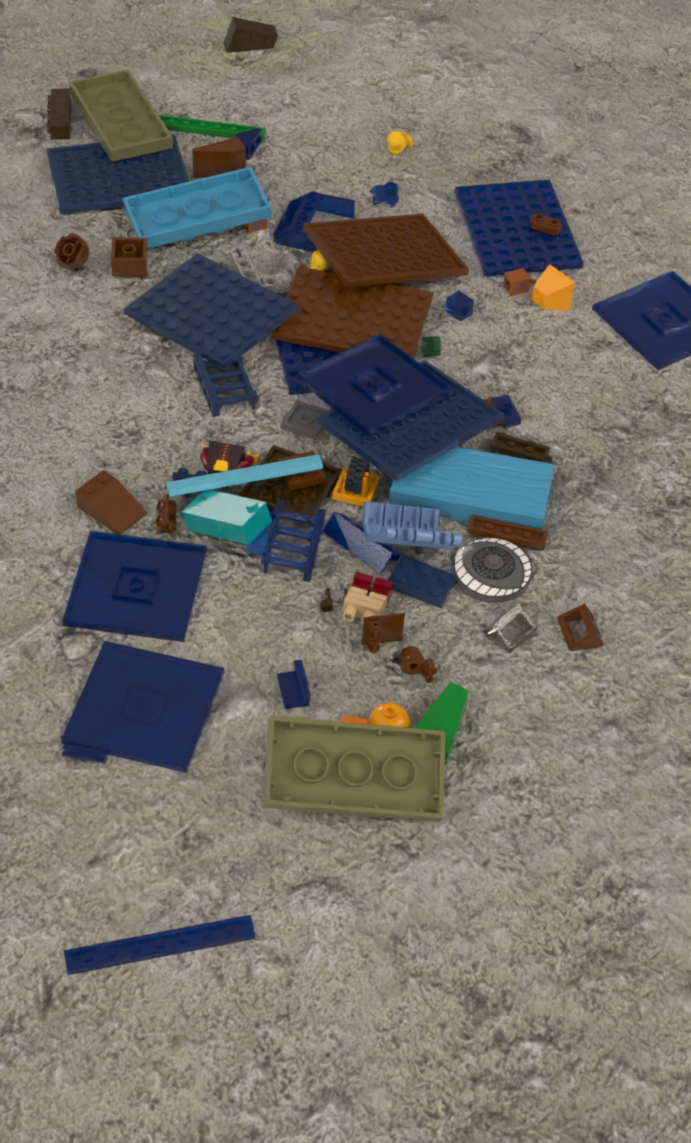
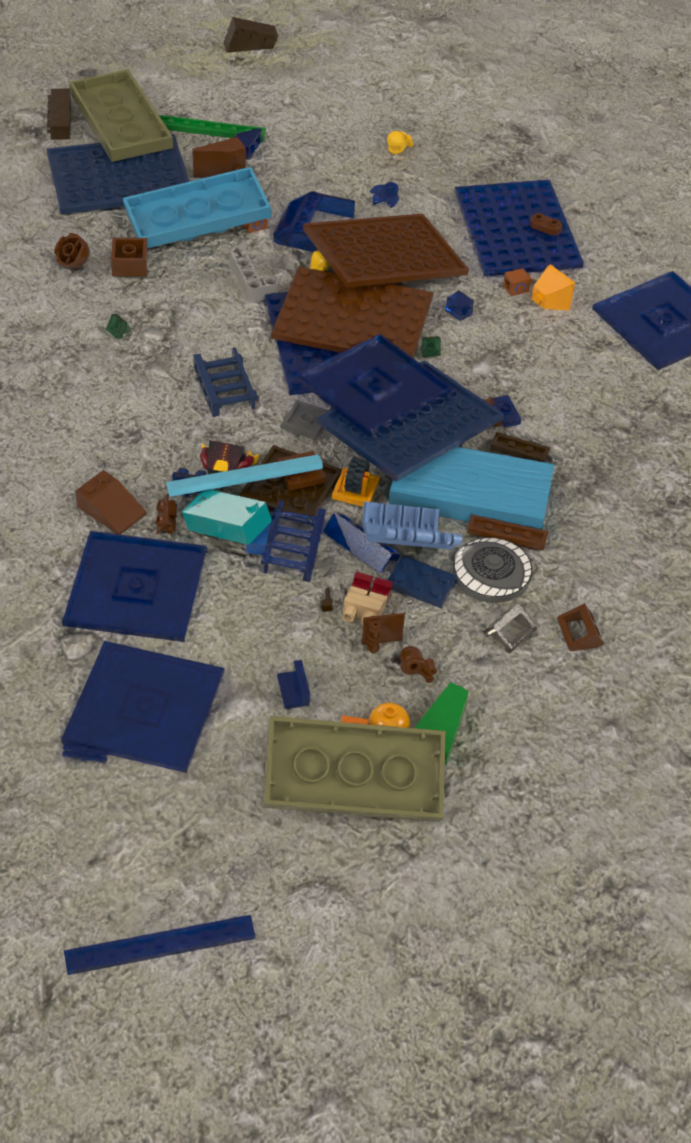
(117, 326): none -> clear green tile
(211, 310): dark blue plate -> none

